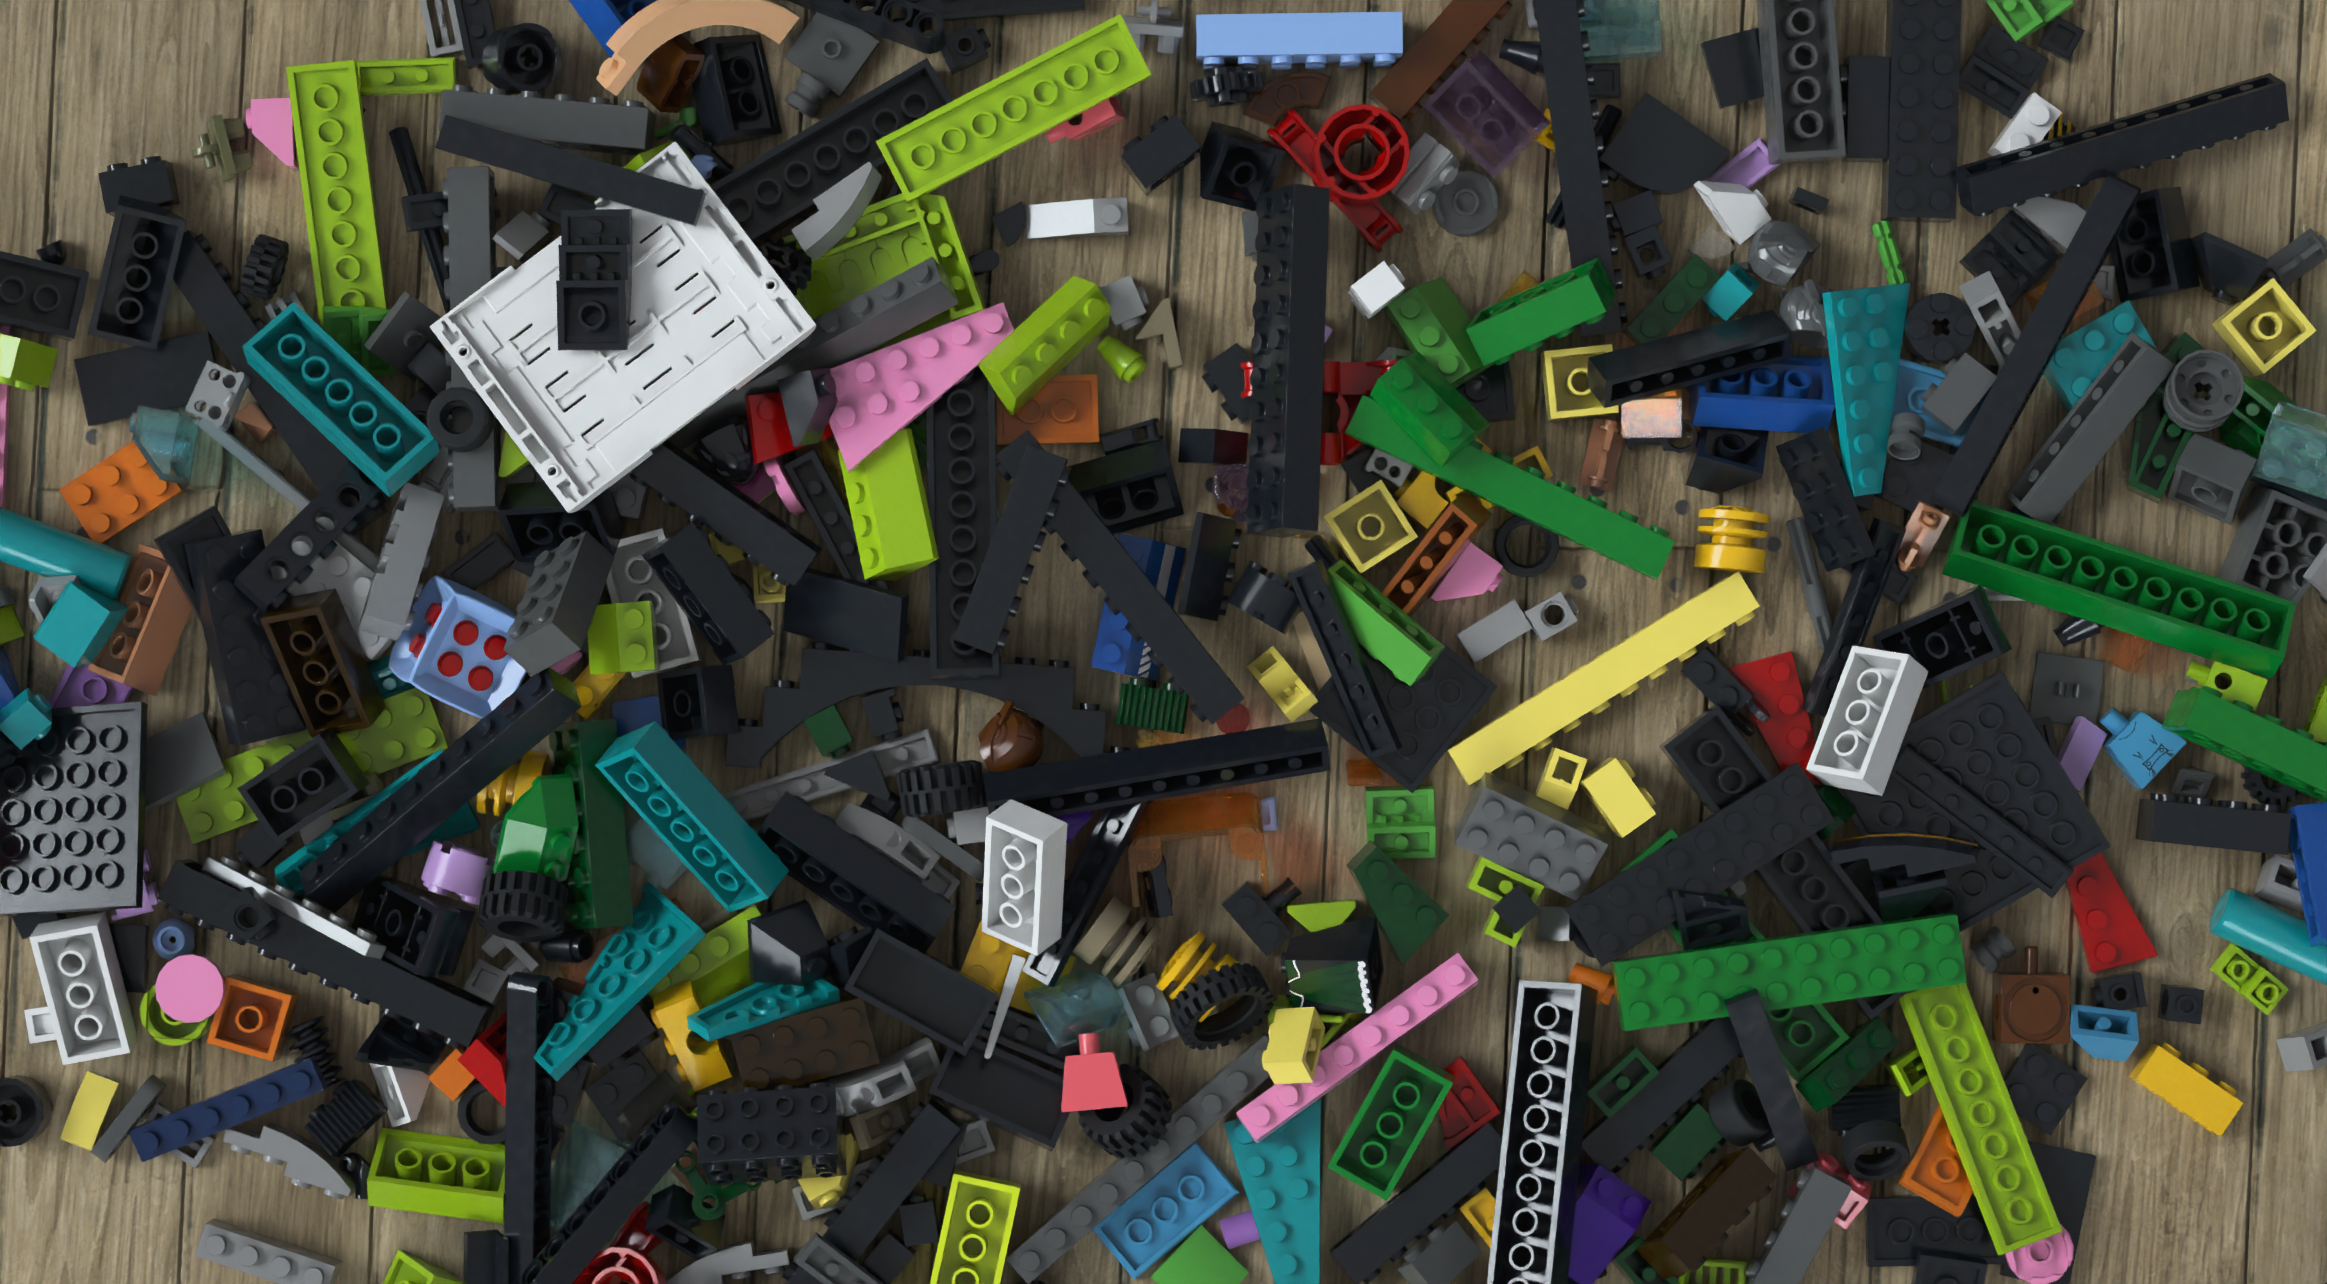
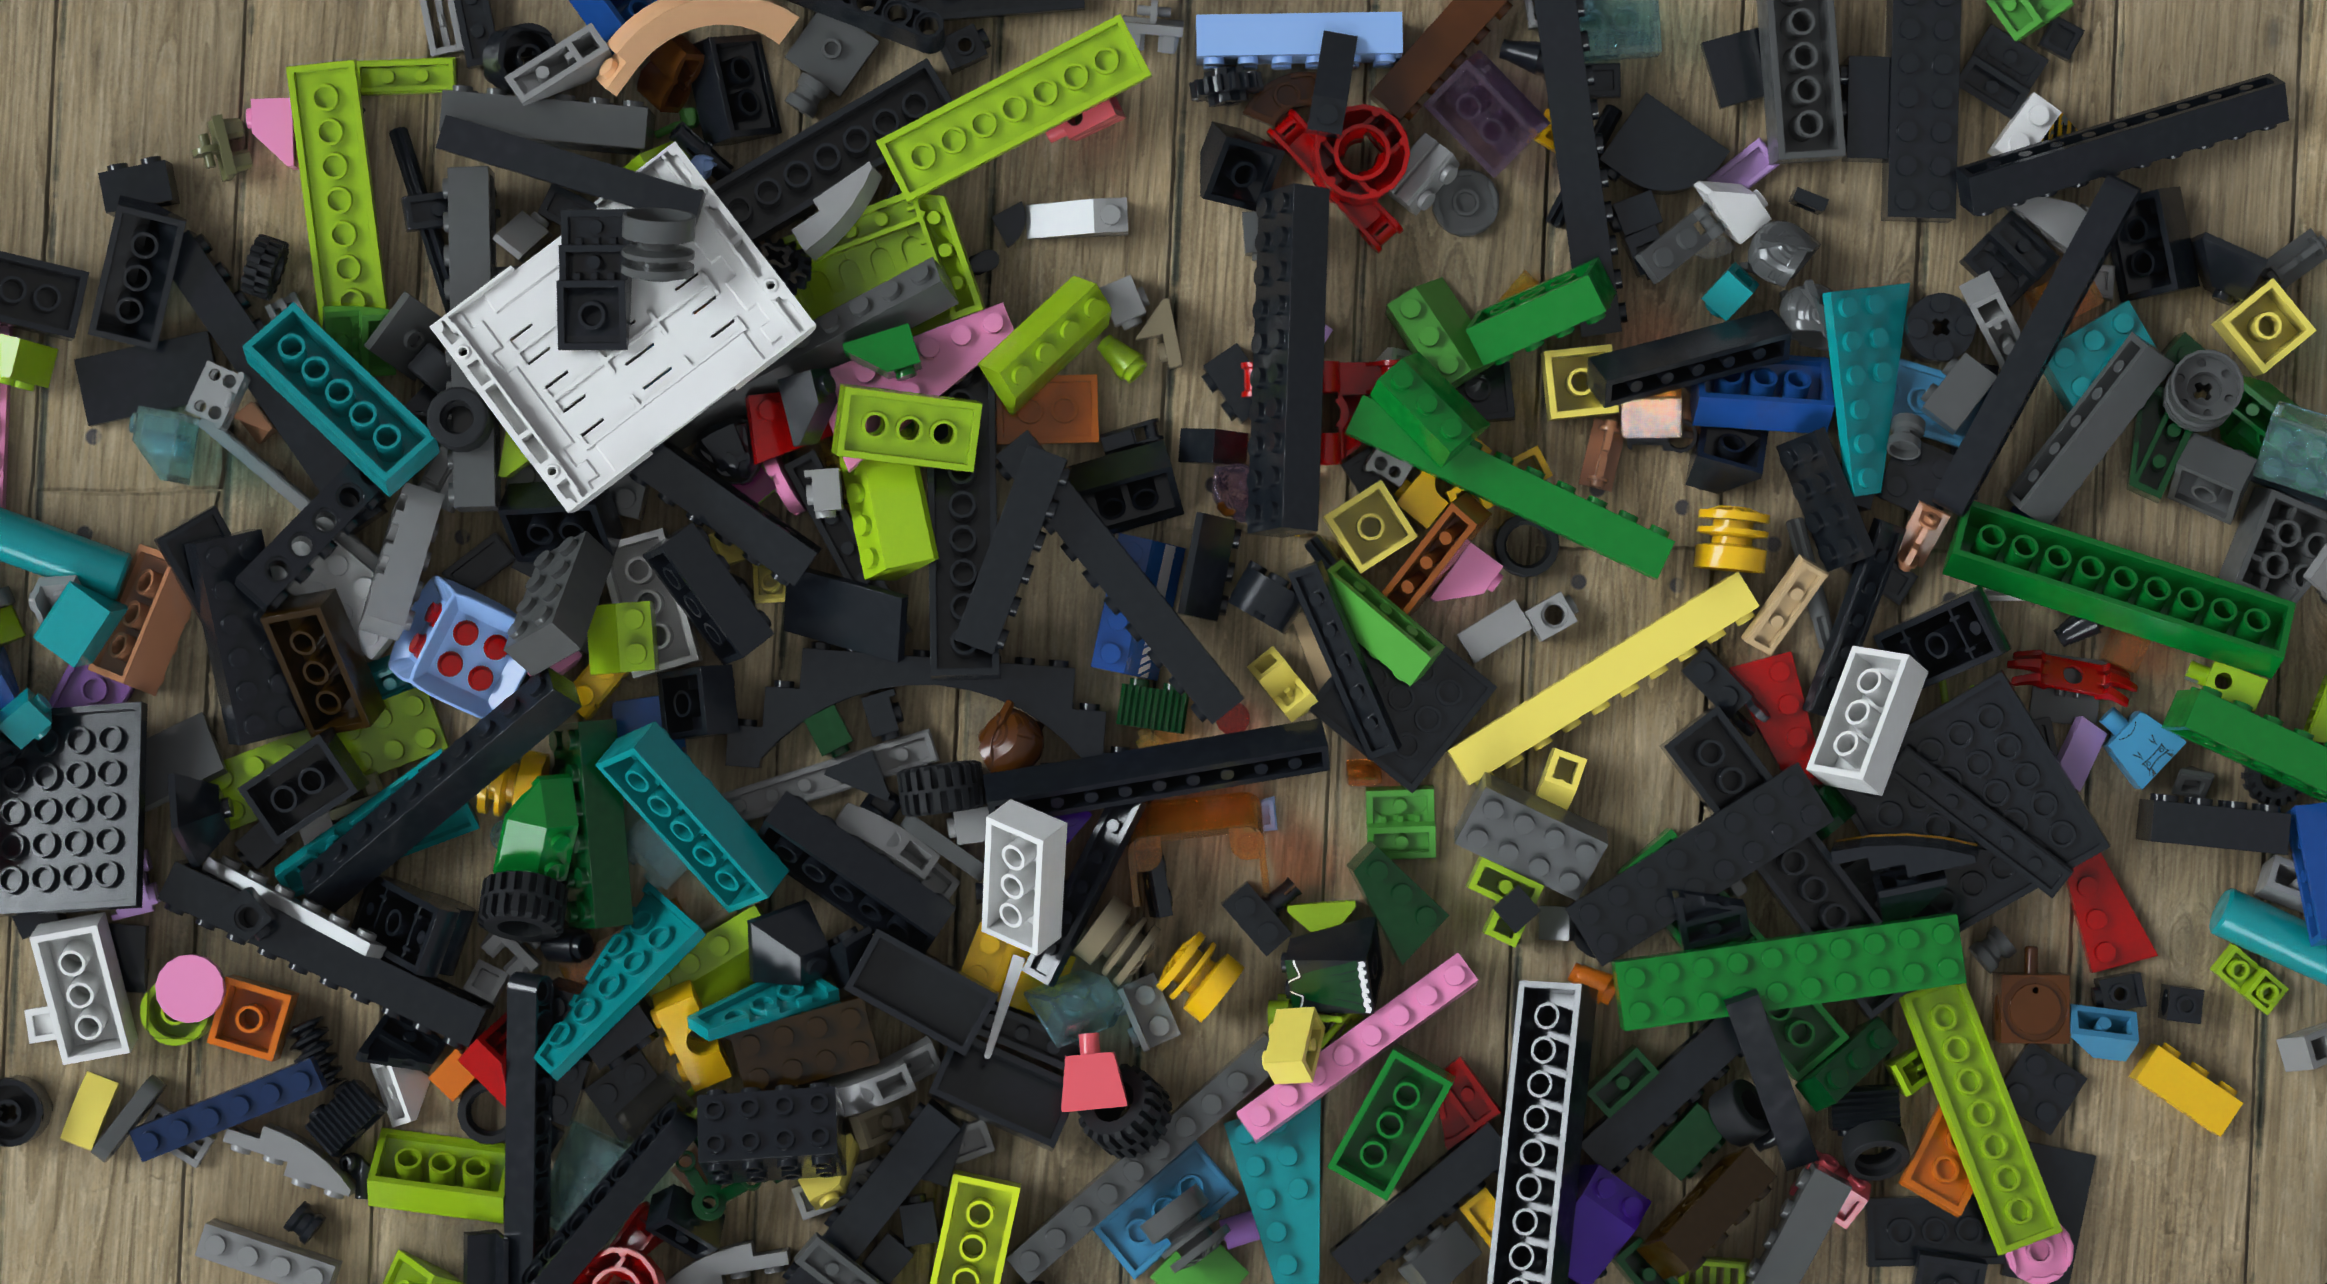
(53, 253): black hinge -> none
(117, 494): orange plate -> none
(181, 931): light blue plate -> none
(198, 816): none -> black slope
(304, 1222): none -> black wheel
(457, 870): lavender brick -> none
(560, 67): none -> light grey slope
(657, 251): none -> dark grey wheel
(825, 491): none -> light grey brick
(886, 353): none -> green slope
(919, 448): none -> lime brick
(1160, 153): black brick -> none
(1185, 1228): none -> dark grey wheel
(1211, 991): black tyre -> none
(1332, 84): none -> black slope
(1376, 290): white arch -> none
(1617, 796): light yellow brick -> none
(1672, 302): dark green brick -> none
(1678, 244): none -> dark grey plate
(1785, 605): none -> tan tile
(1889, 252): bright green axle -> none
(2050, 671): none -> red piece

